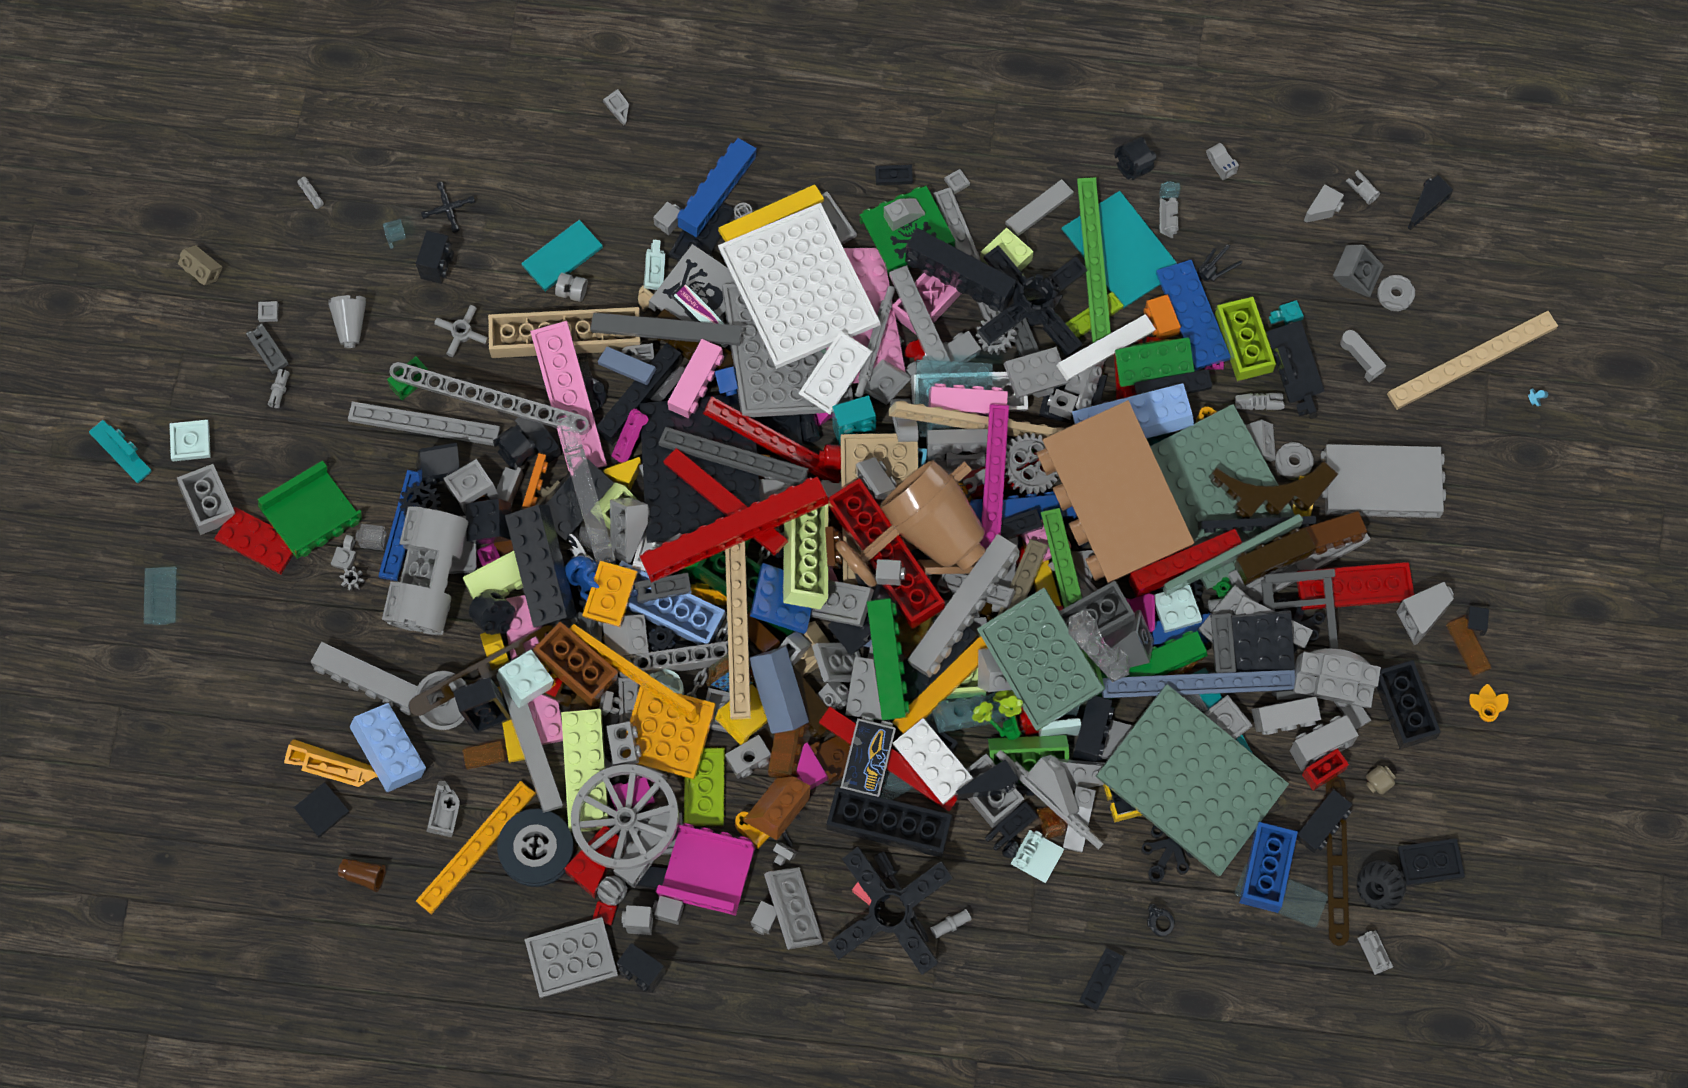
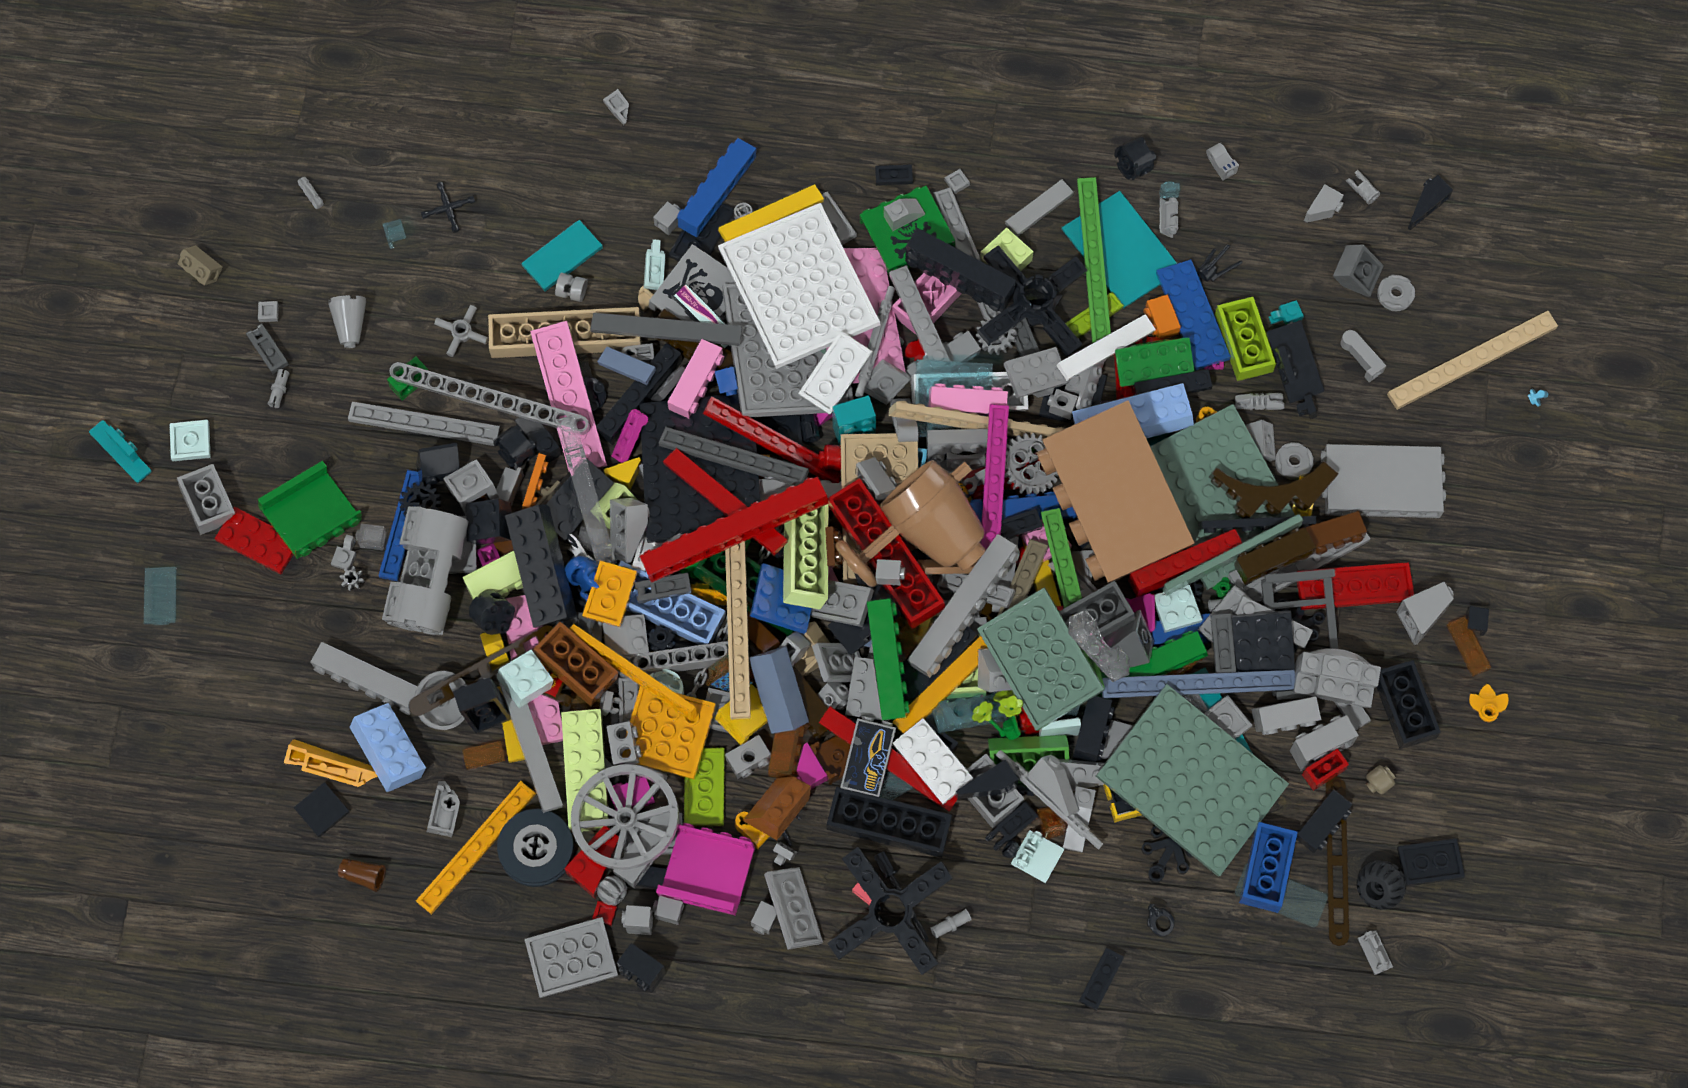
(434, 257): black brick -> none

